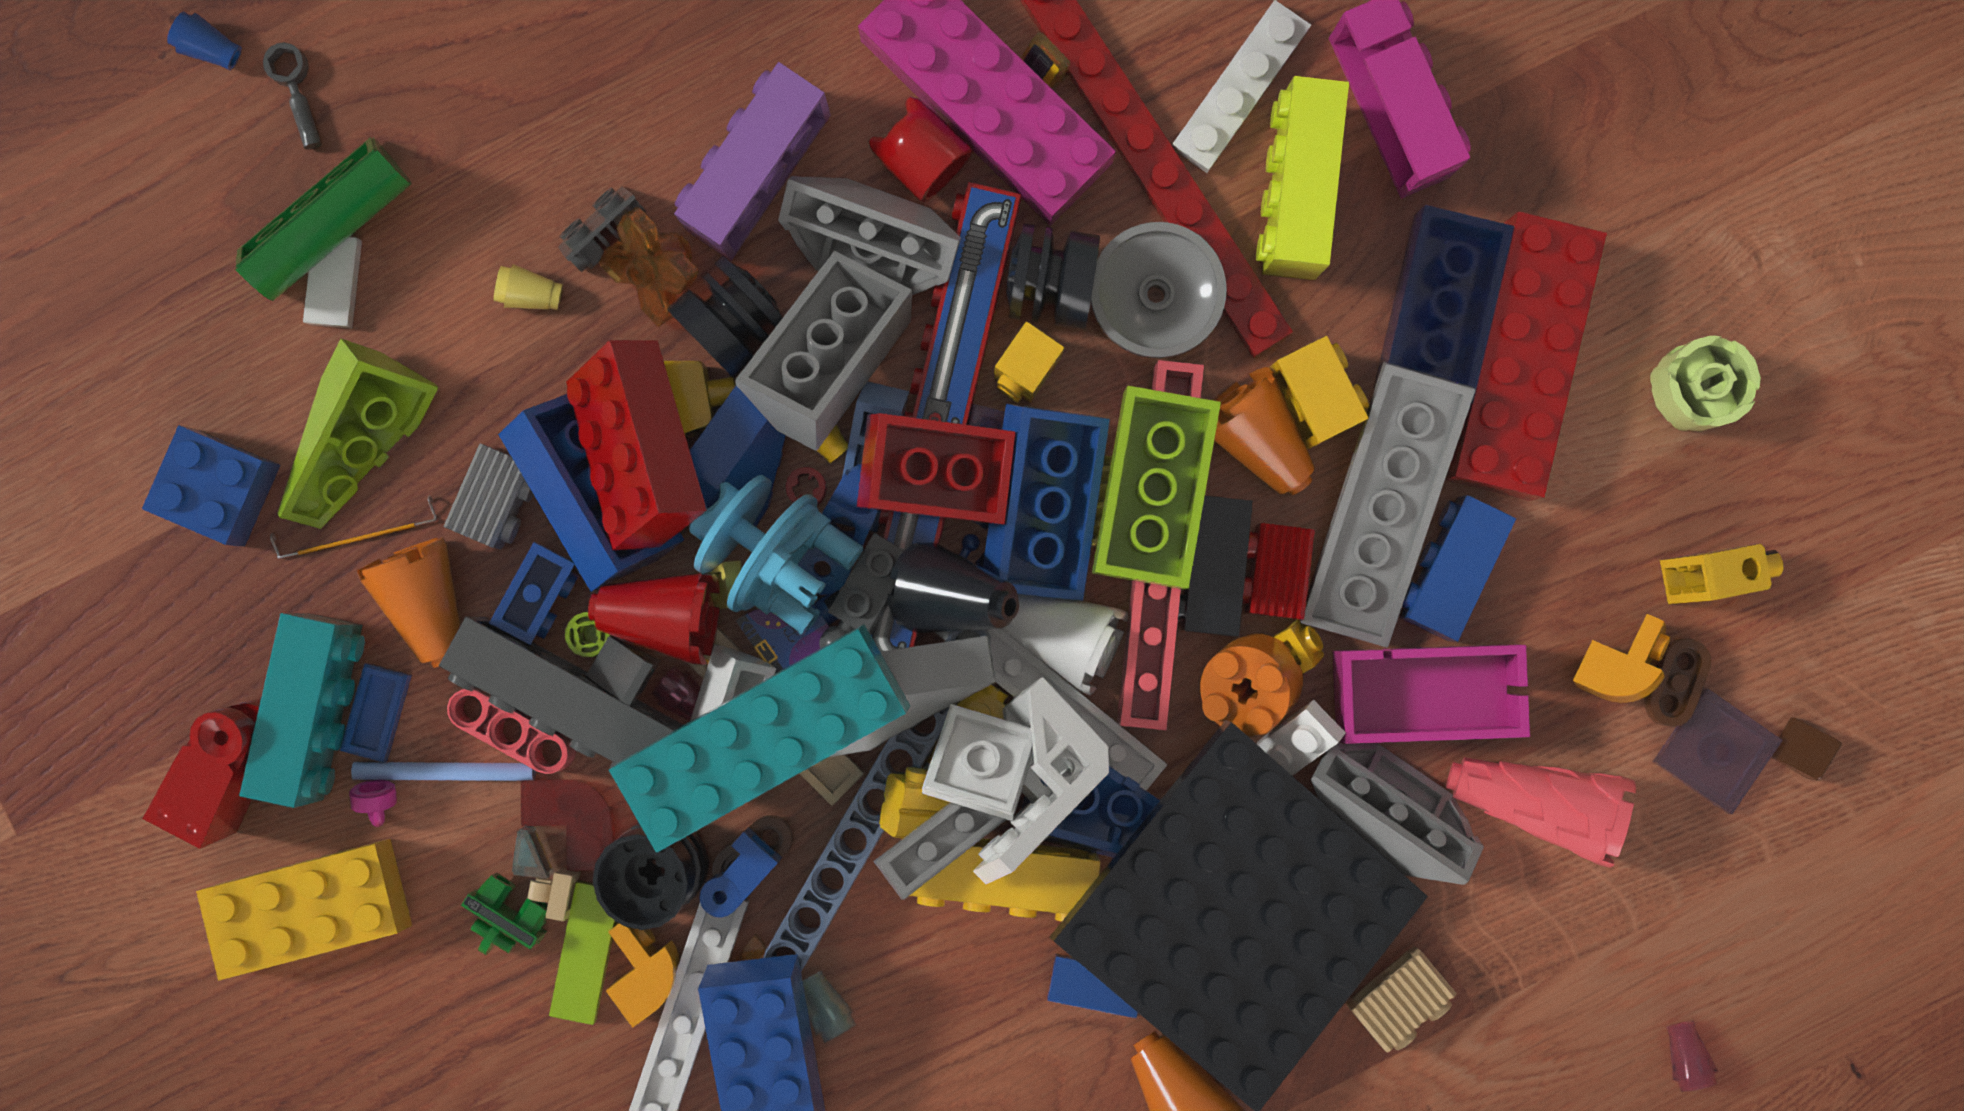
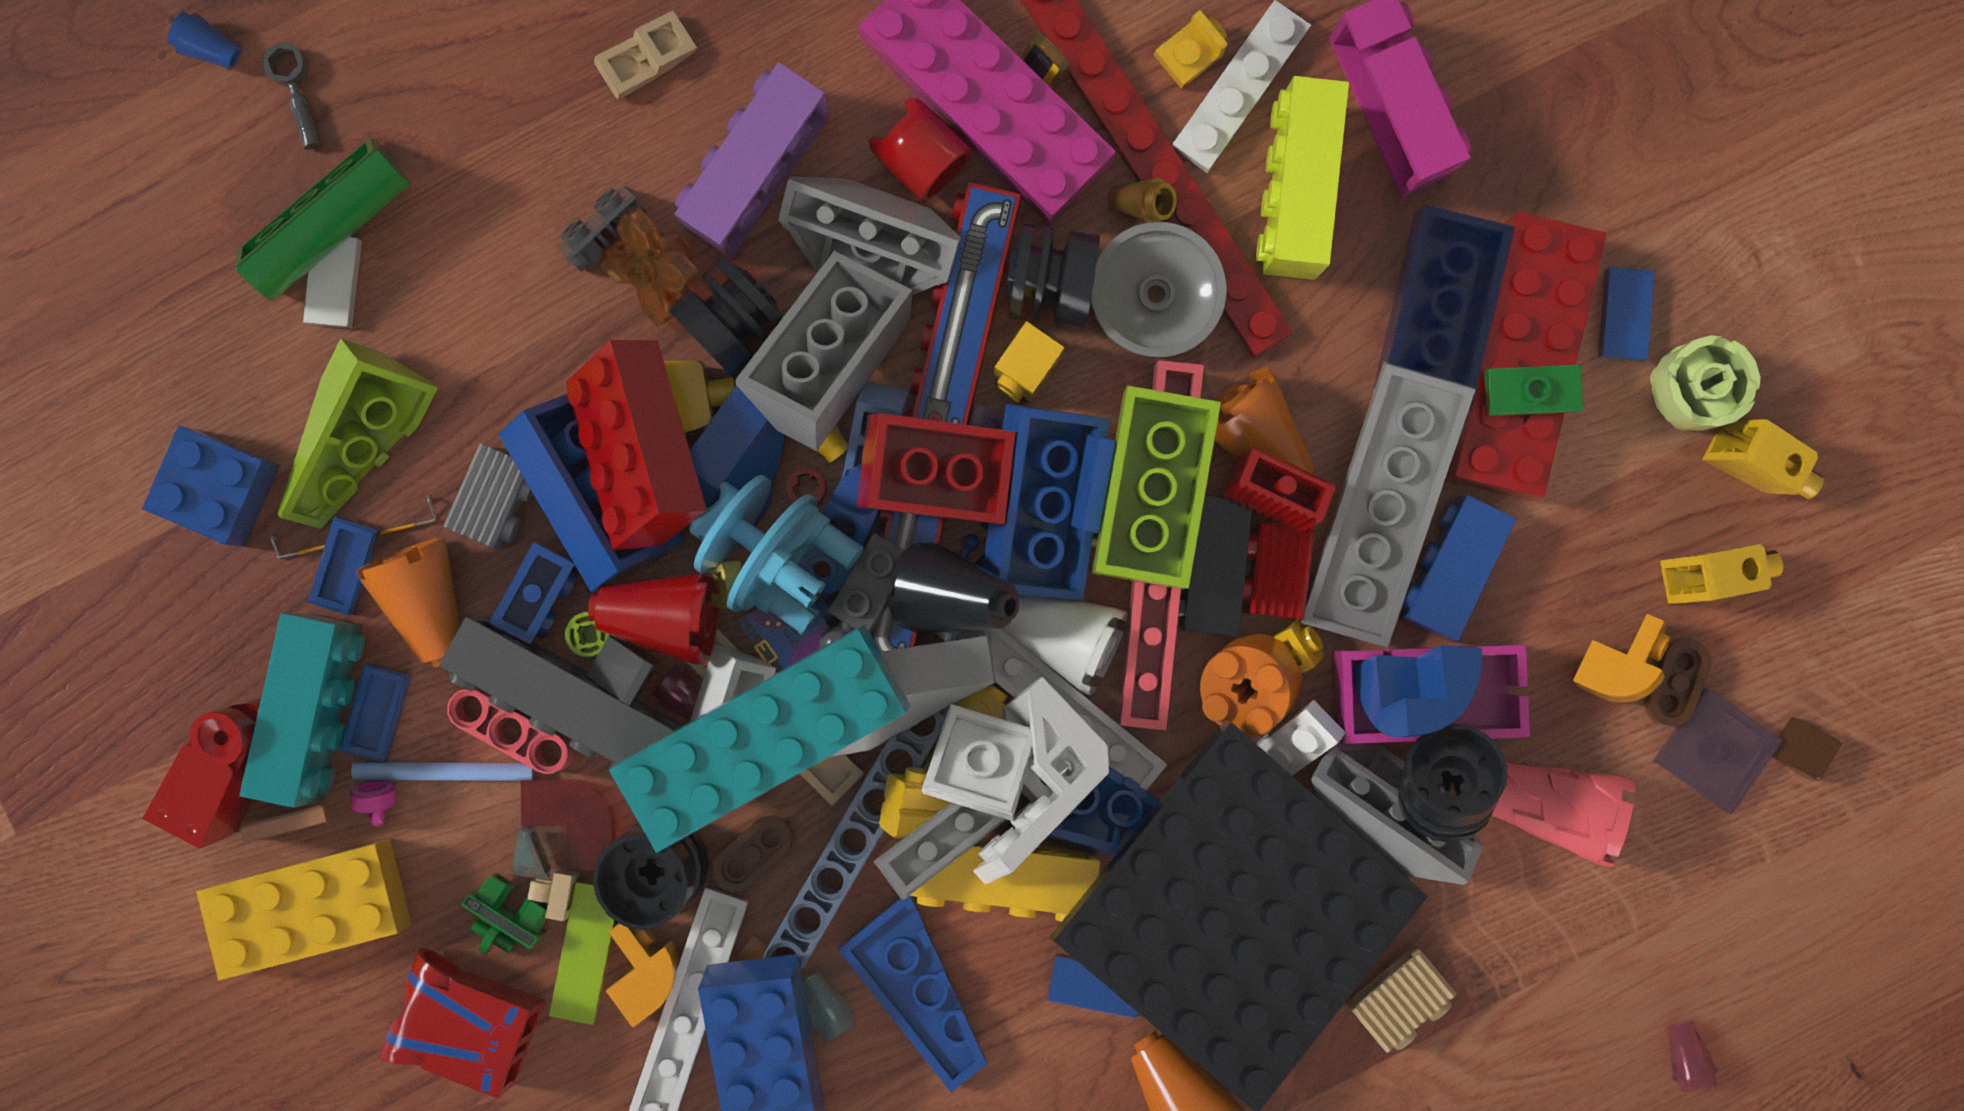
(284, 823): none -> nougat tile
(345, 551): none -> blue tile
(462, 1026): none -> red piece
(526, 289): light yellow cone -> none
(646, 55): none -> tan slope
(728, 889): blue leg -> none
(911, 983): none -> blue wing
(1093, 483): none -> blue tile
(1147, 200): none -> pearl gold cone
(1192, 49): none -> yellow bracket
(1279, 489): none -> red brick
(1320, 391): yellow brick -> none
(1419, 692): none -> blue brick
(1459, 761): none -> black wheel
(1533, 390): none -> green plate
(1626, 314): none -> blue tile
(1765, 458): none -> yellow torso

